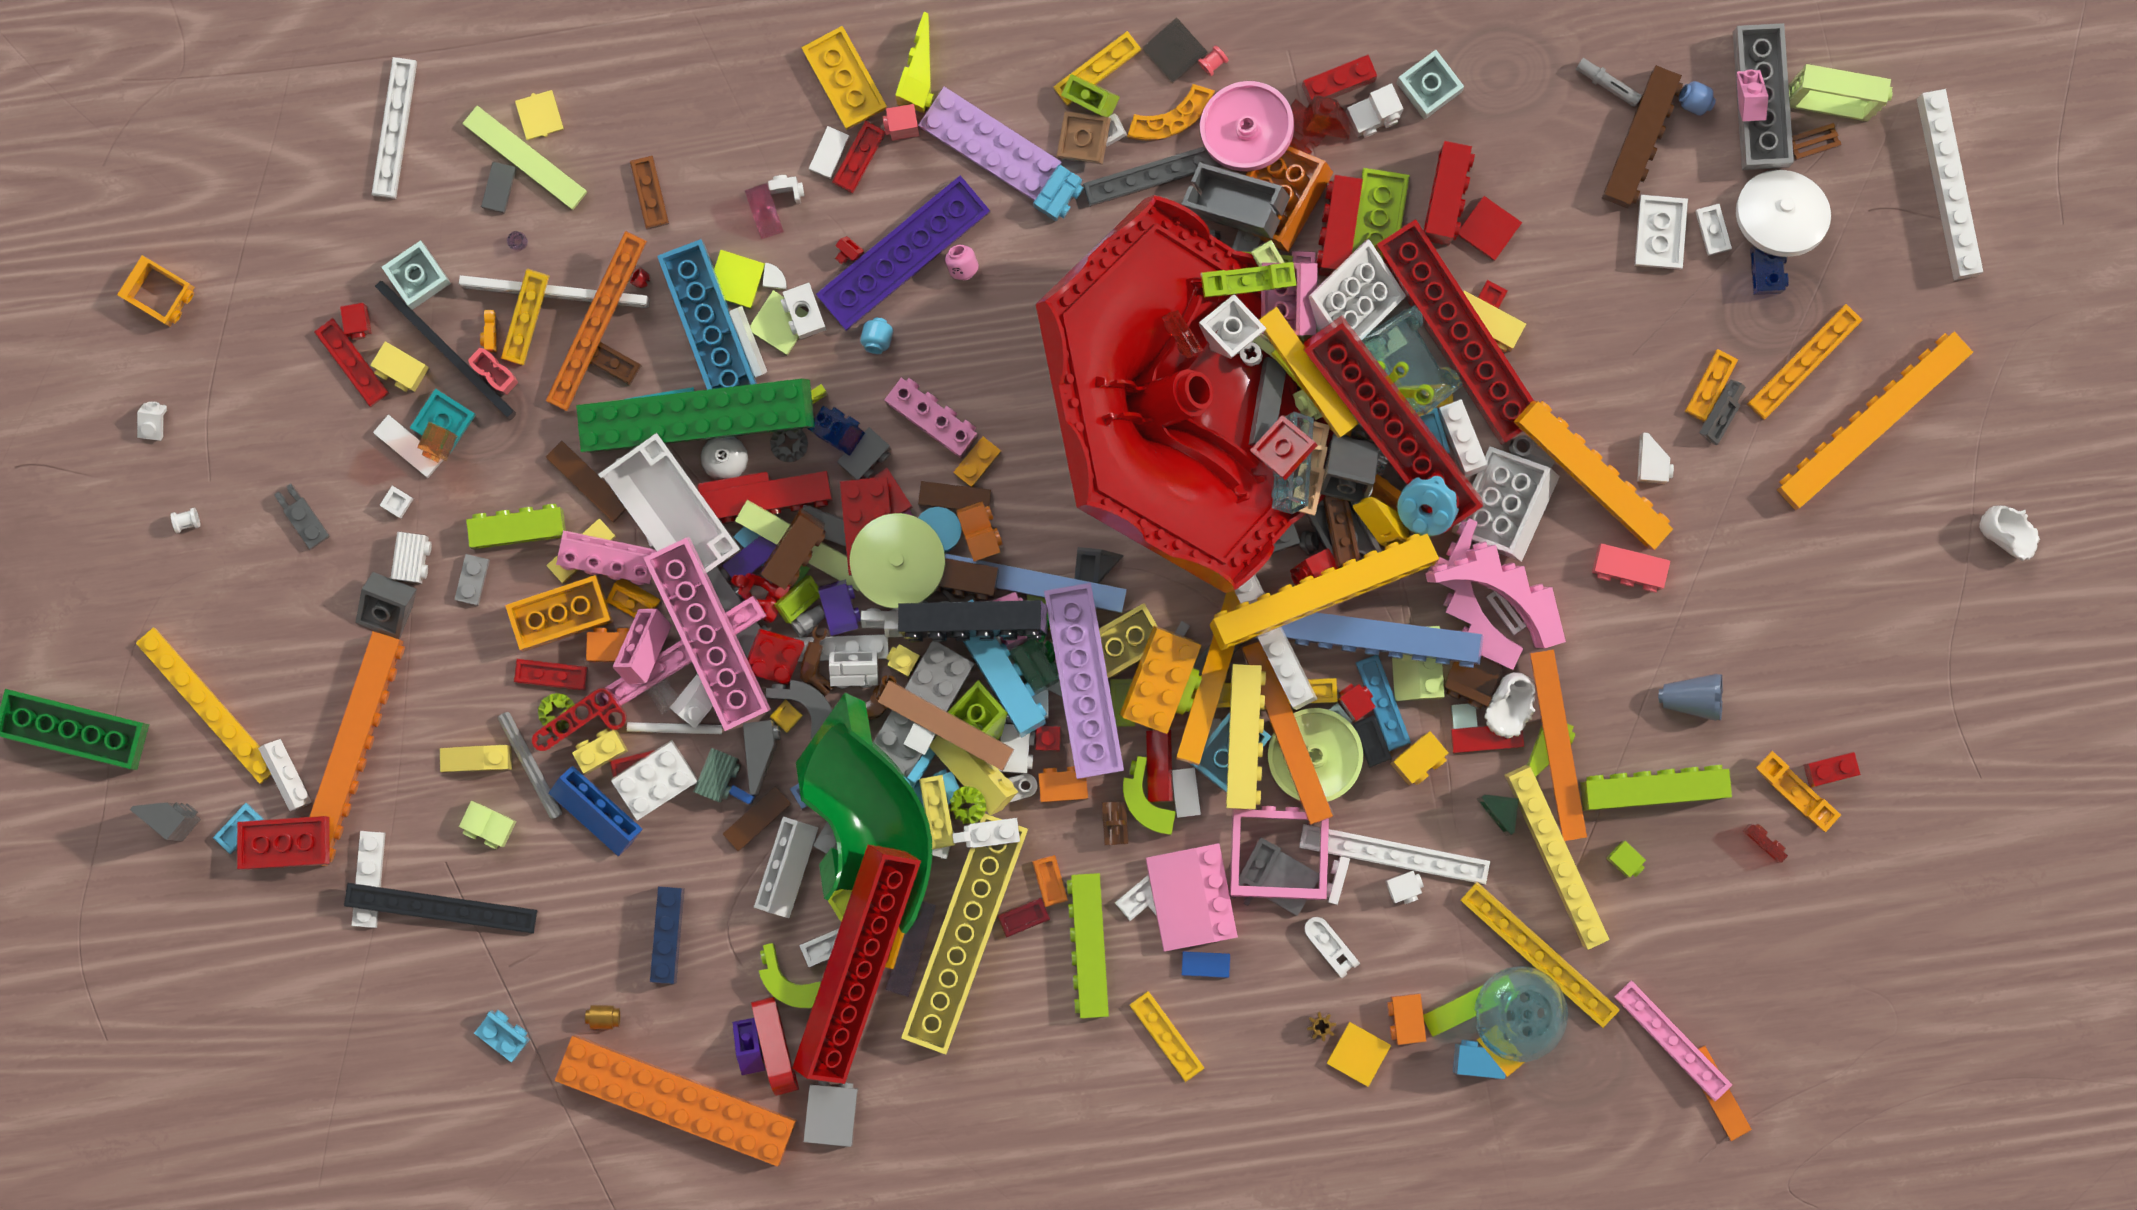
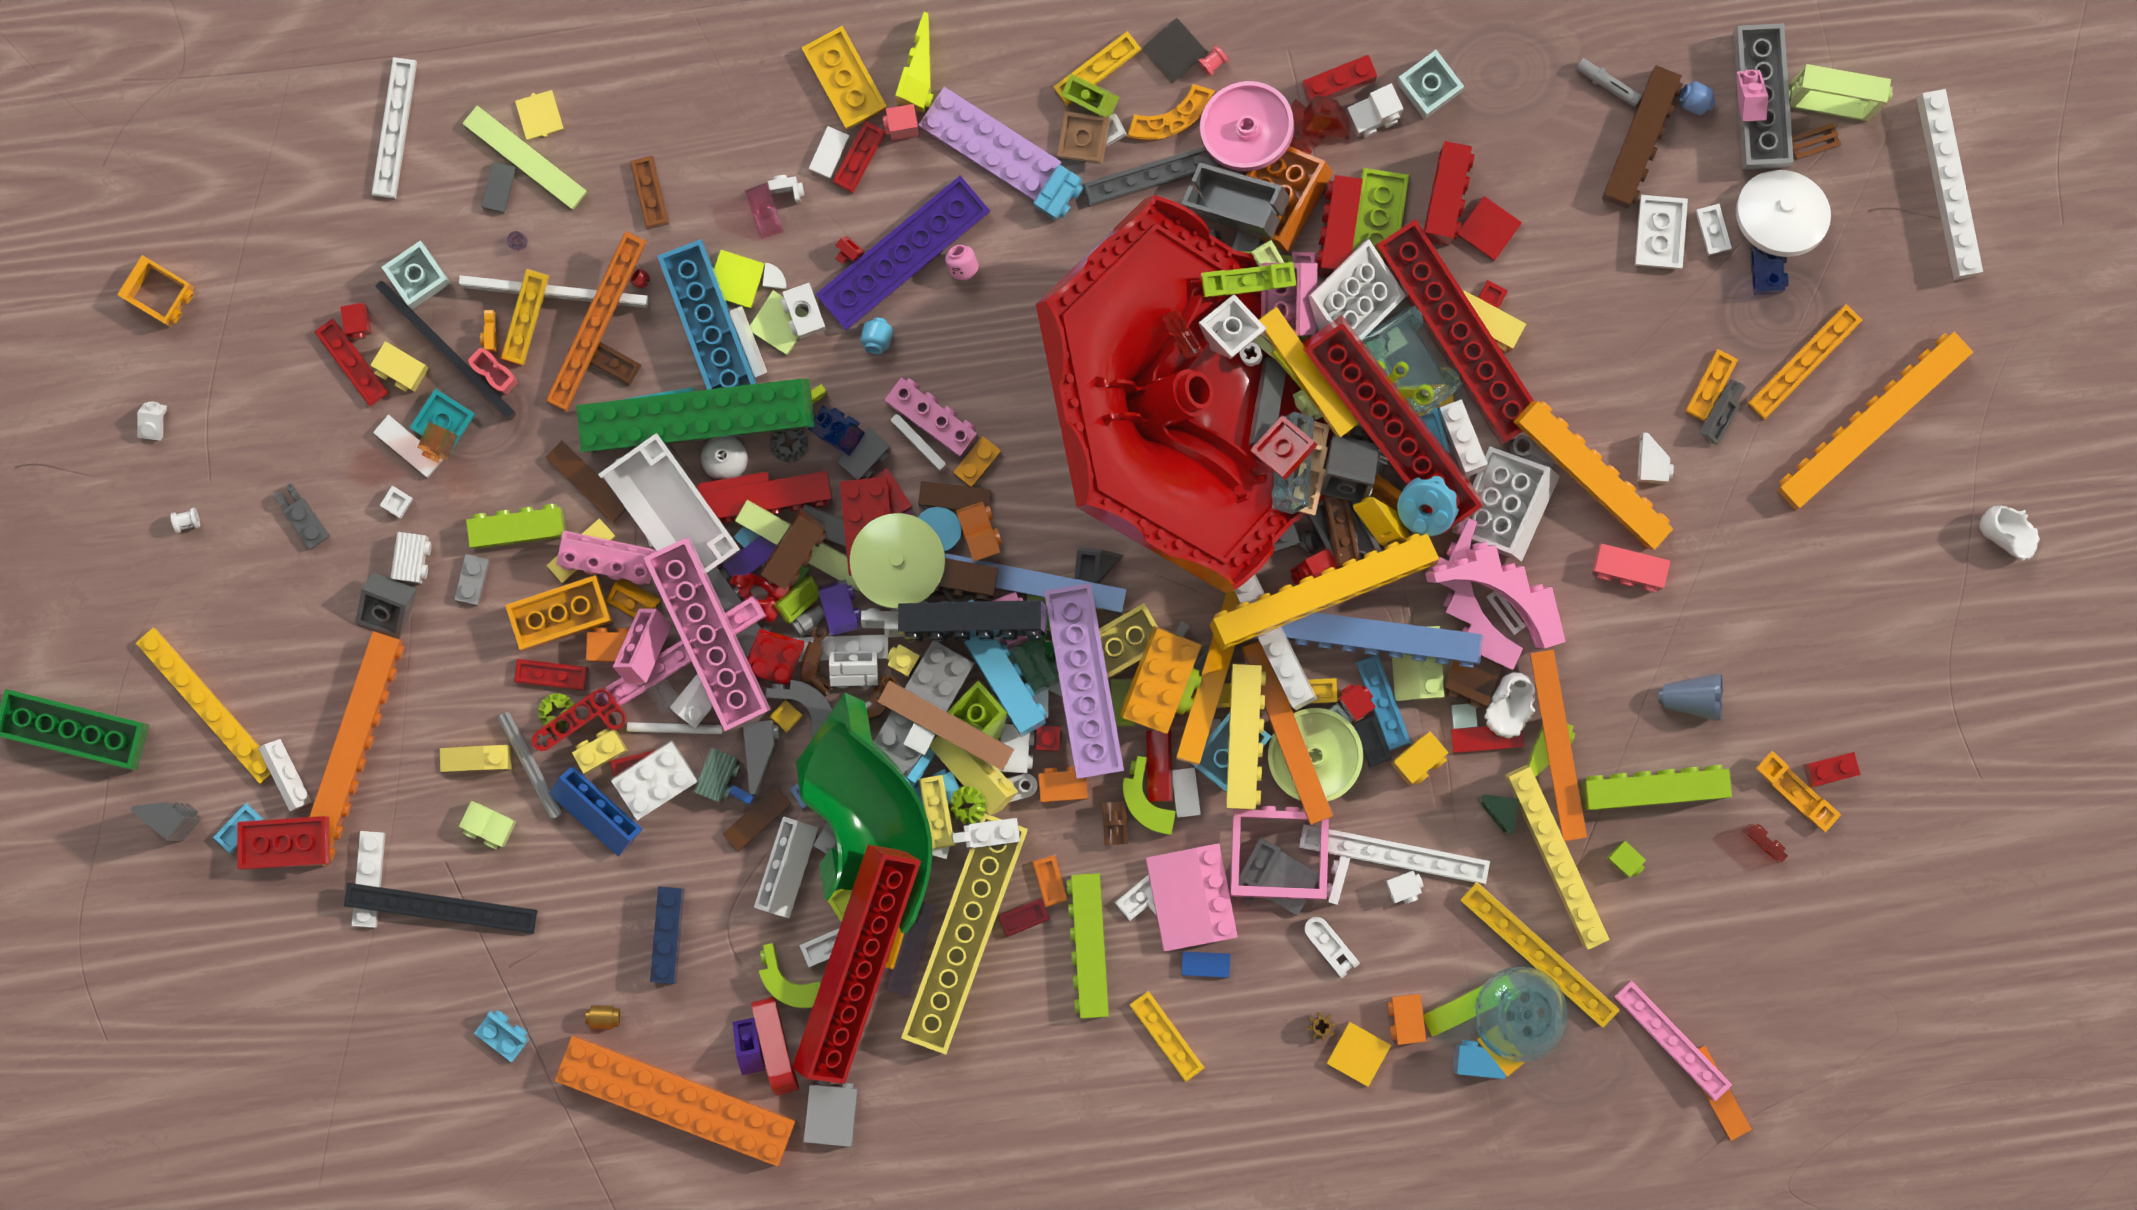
(919, 443): none -> white tile

